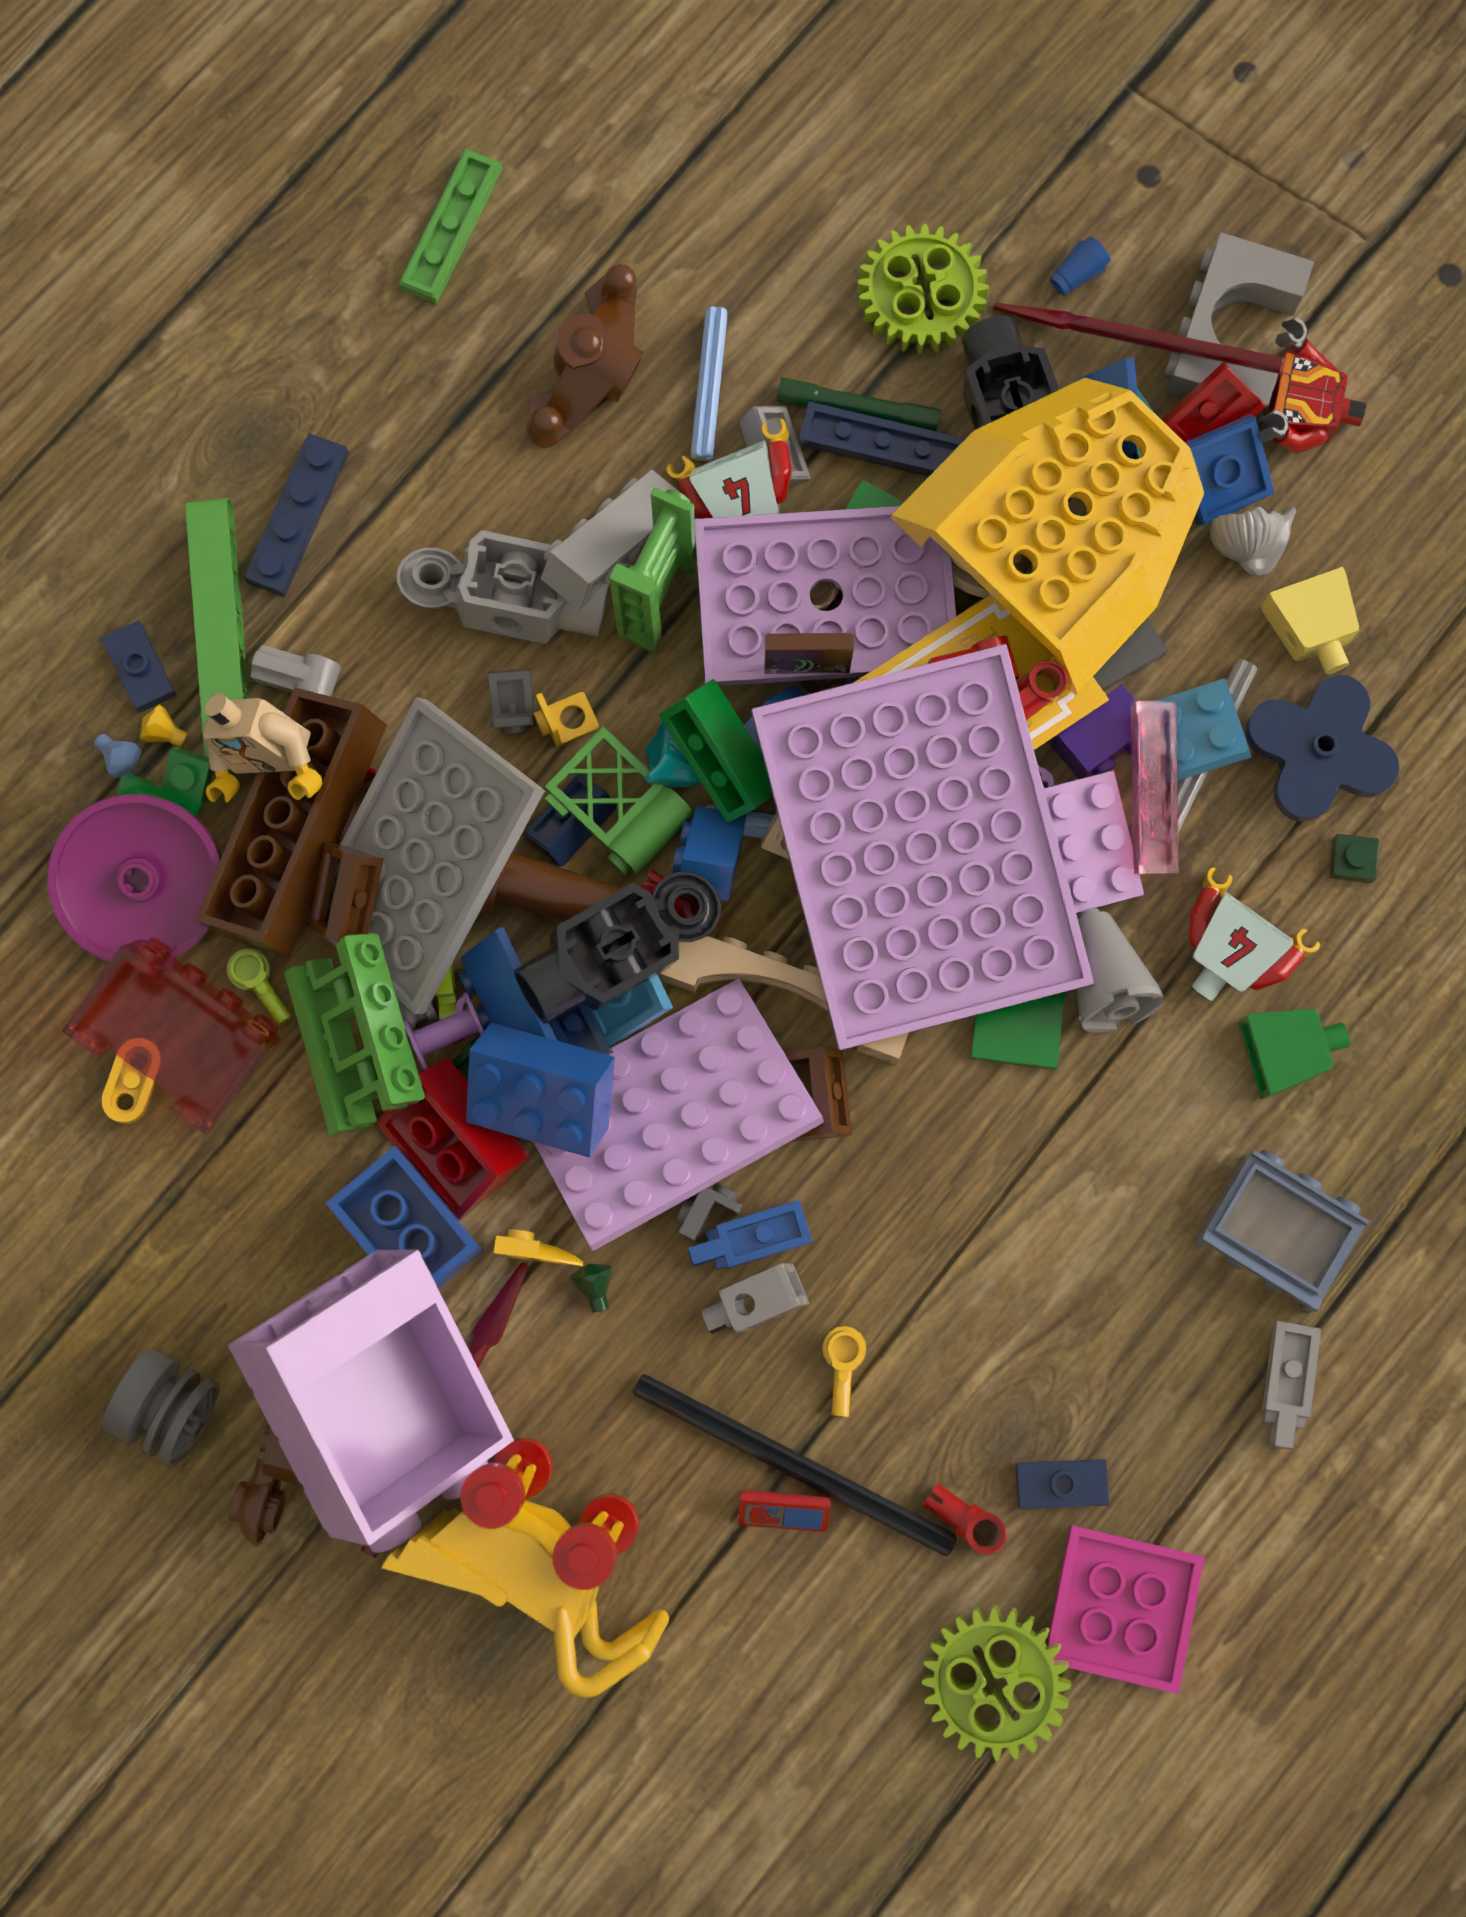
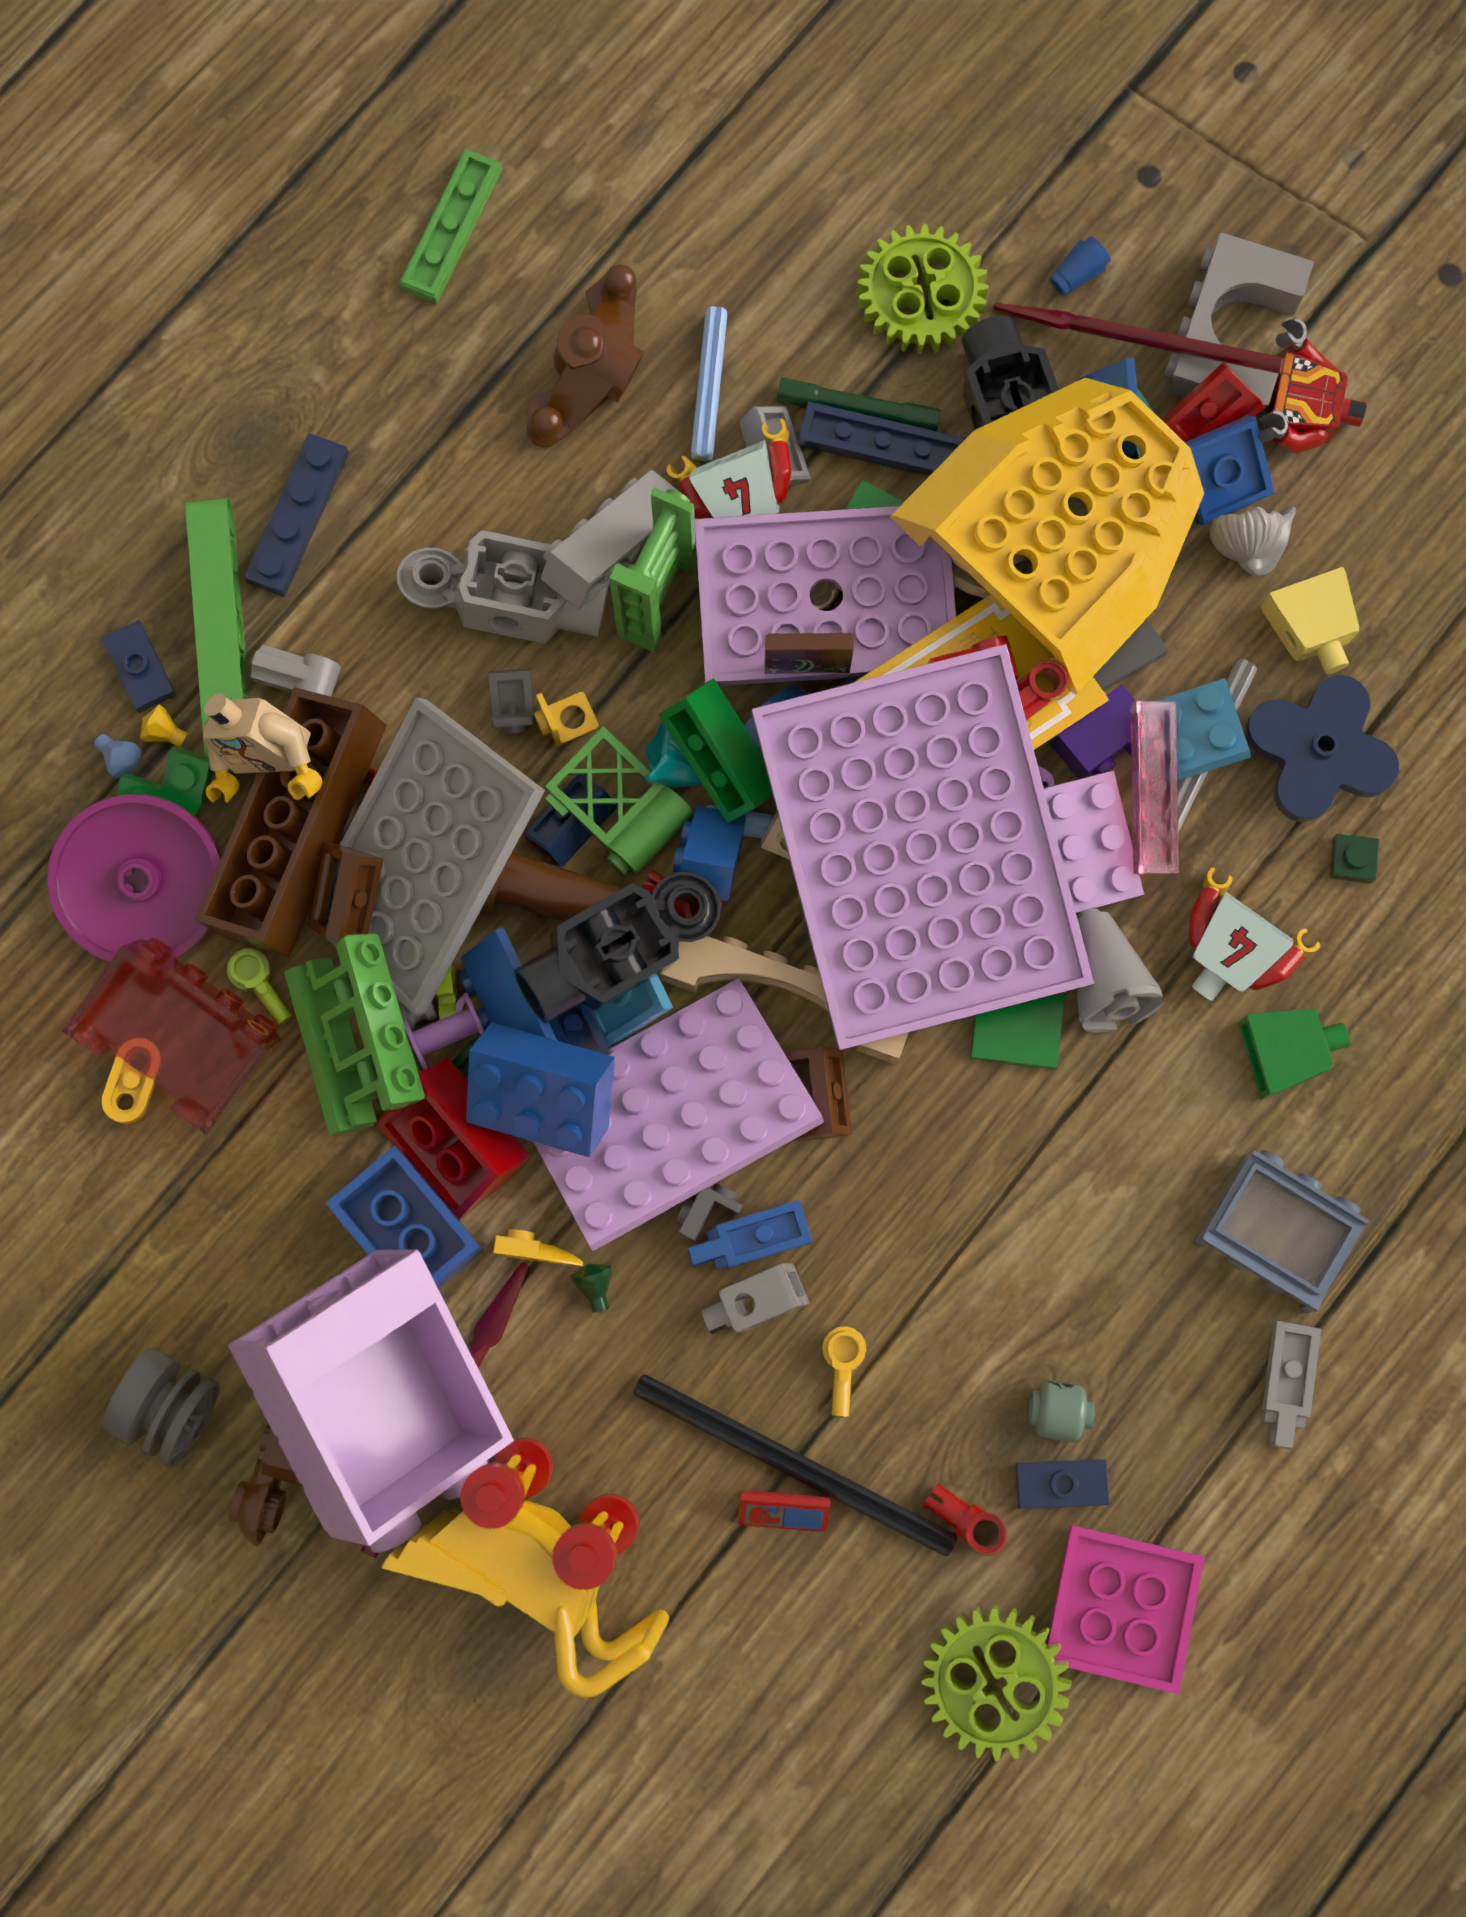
(1060, 1411): none -> sand green head

